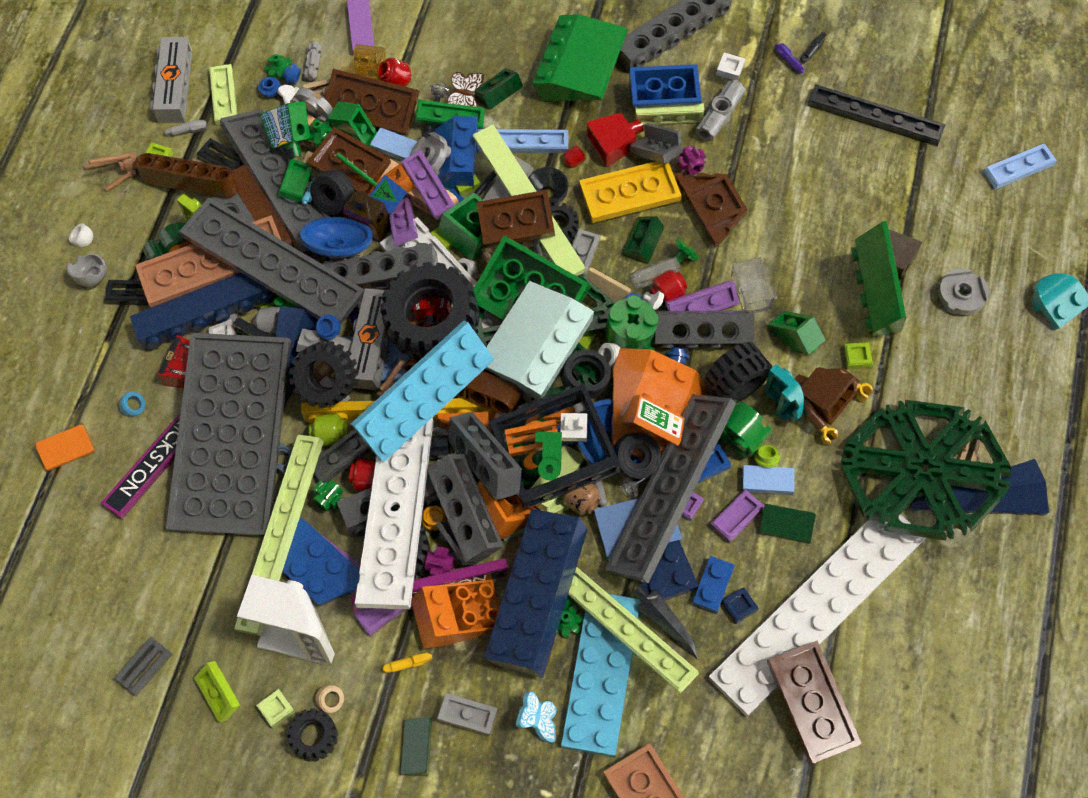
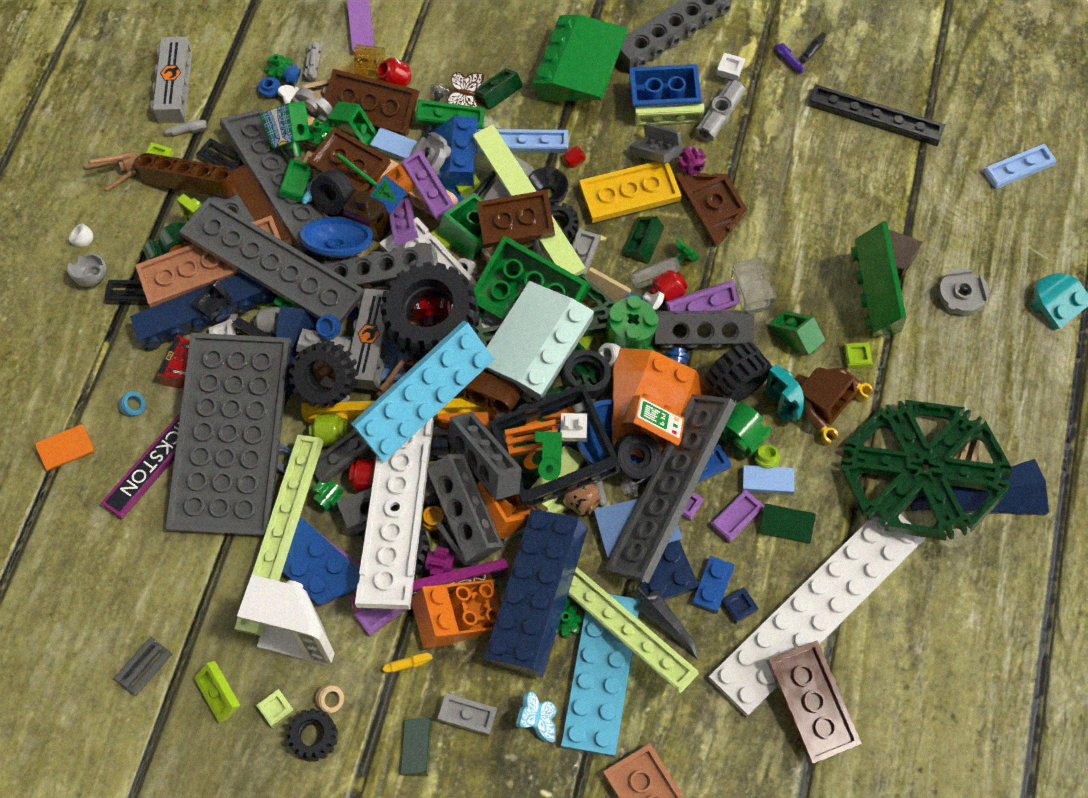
(212, 300): none -> black tile
(223, 92): yellowish green tile -> none
(612, 136): red torso -> none

